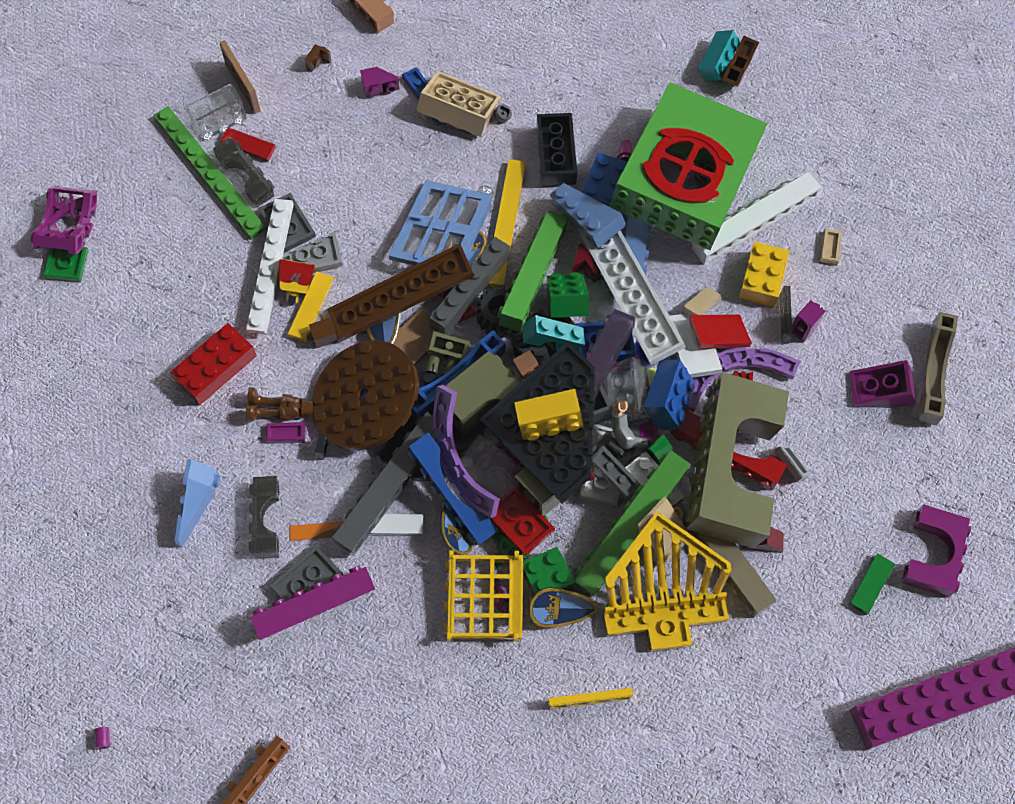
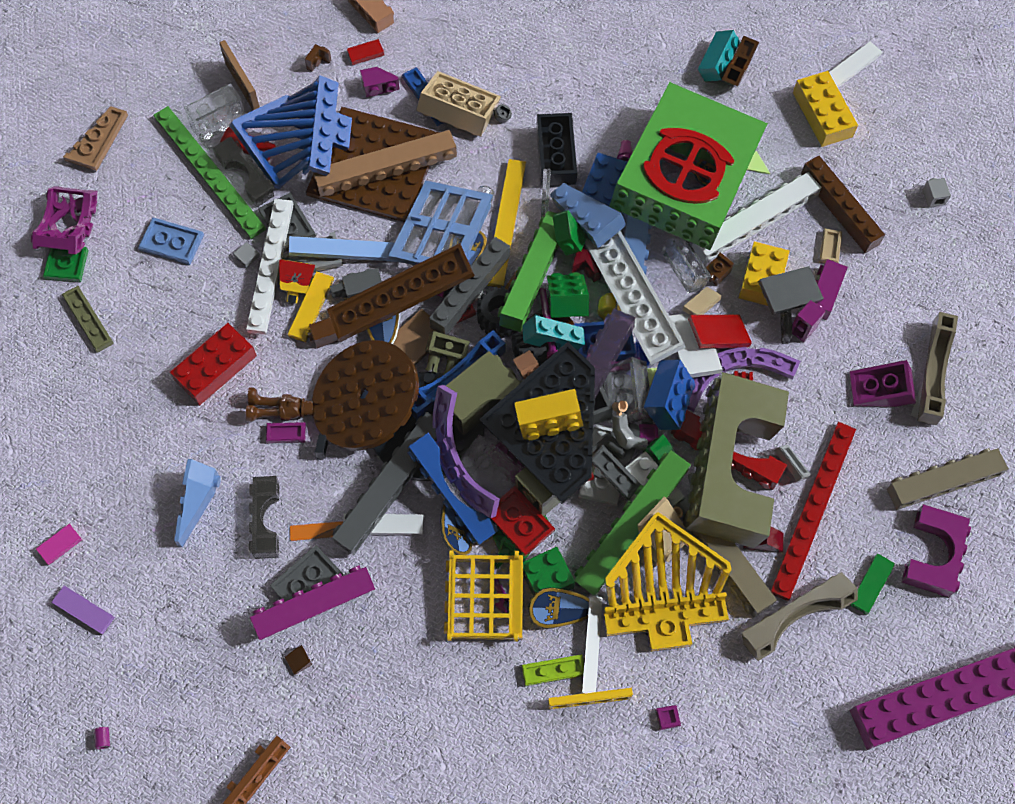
(59, 544): none -> dark pink tile
(83, 610): none -> medium lavender tile
(87, 319): none -> olive tile
(98, 140): none -> medium nougat wing
(171, 241): none -> medium blue tile
(246, 254): none -> light grey tile
(298, 660): none -> reddish brown slope
(318, 125): none -> blue plate
(340, 248): none -> light blue tile
(355, 283): none -> dark grey hinge
(365, 52): none -> red tile
(386, 163): none -> medium nougat brick
(386, 197): none -> reddish brown plate
(545, 192): none -> clear tile
(546, 314): none -> magenta bar
(553, 670): none -> lime tile
(568, 233): none -> green slope
(592, 644): none -> white sticker
(606, 305): none -> yellow head
(668, 717): none -> magenta tile
(686, 264): none -> clear brick
(719, 268): none -> reddish brown brick
(757, 164): none -> yellowish green piece
(790, 290): none -> dark grey tile
(812, 511): none -> red plate
(825, 108): none -> yellow brick
(829, 283): none -> magenta brick
(831, 595): none -> dark tan arch
(844, 206): none -> reddish brown brick
(855, 63): none -> white tile
(936, 192): none -> light grey brick
(946, 479): none -> dark tan brick

